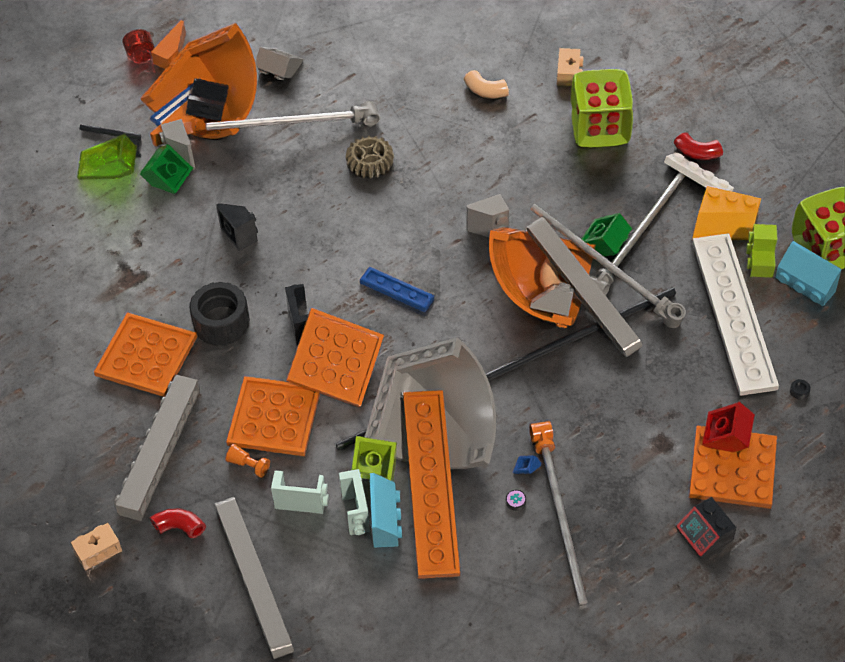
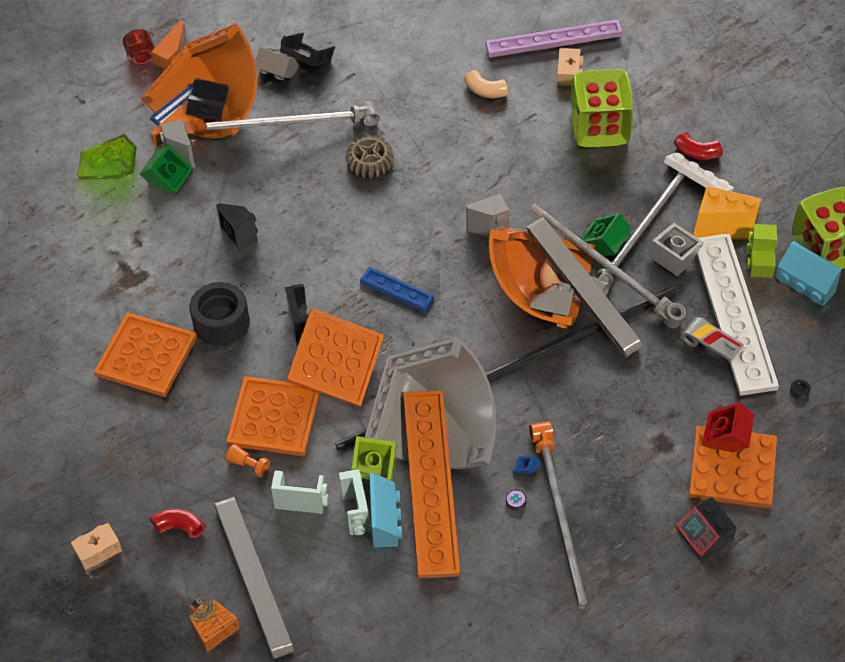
(134, 137): black piece -> none
(157, 448): light grey brick -> none
(212, 622): none -> orange torso
(294, 46): none -> black panel
(553, 38): none -> lavender plate
(674, 248): none -> light grey slope
(720, 342): none -> light grey door

